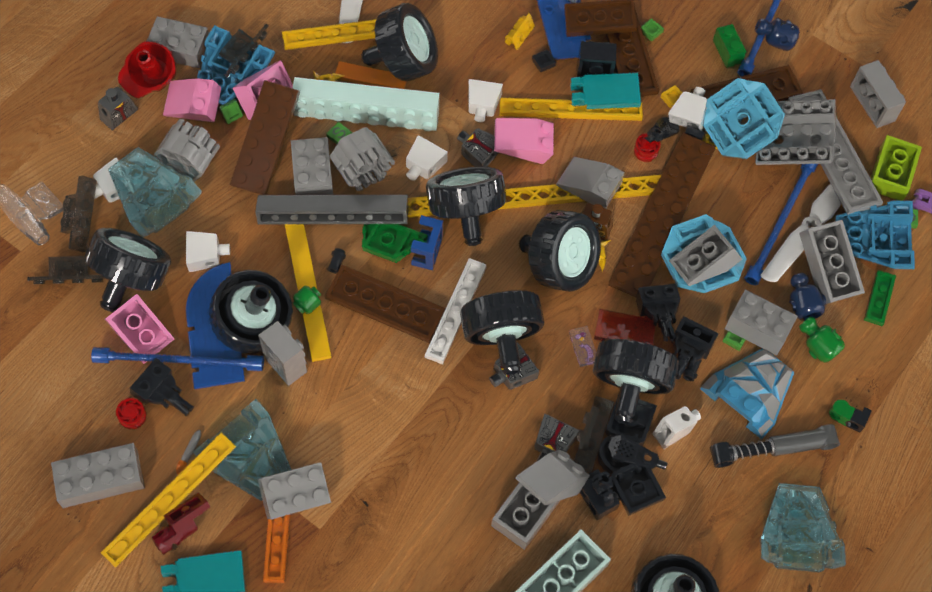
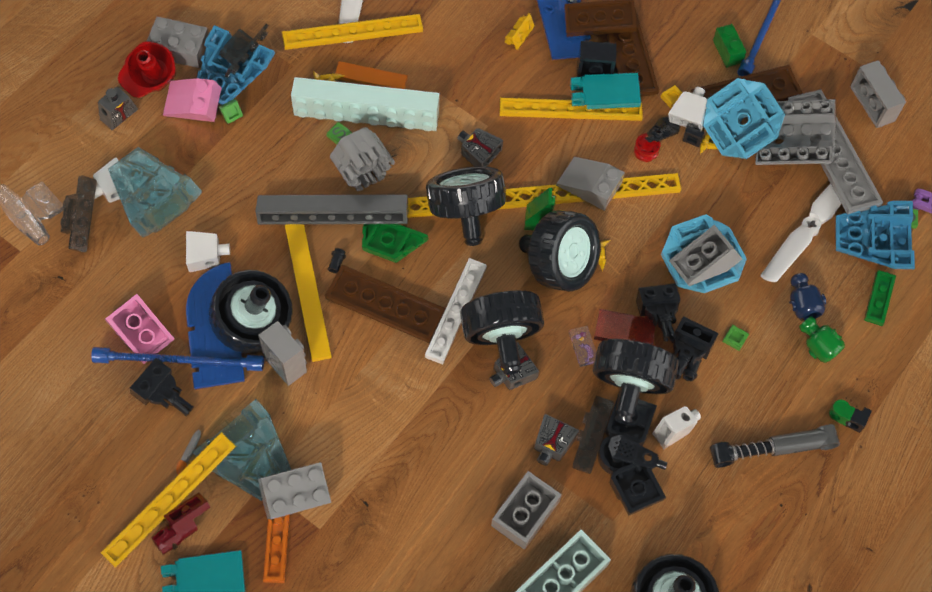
(65, 269): clear smoke bracket -> none
(97, 475): light grey brick -> none
(125, 262): black wheel -> none
(131, 414): red wheel -> none
(185, 152): light grey piece -> none
(249, 89): bright pink slope -> none
(265, 138): reddish brown plate -> none
(306, 299): green head -> none
(311, 166): light grey brick -> none
(403, 43): black wheel -> none
(424, 159): white torso -> none
(431, 247): blue panel -> none
(483, 98): white torso -> none
(524, 138): bright pink slope -> none
(538, 209): none -> green slope
(543, 61): black plate -> none
(554, 477): light grey slope -> none
(599, 495): black brick -> none
(601, 217): reddish brown torso -> none
(652, 29): bright green tile -> none
(662, 212): reddish brown plate -> none
(753, 388): wedge -> none
(754, 272): blue hose -> none
(761, 322): light grey brick -> none
(778, 33): dark blue piece -> none
(801, 531): clear light blue wedge -> none
(832, 261): light grey brick -> none
(895, 167): lime brick -> none

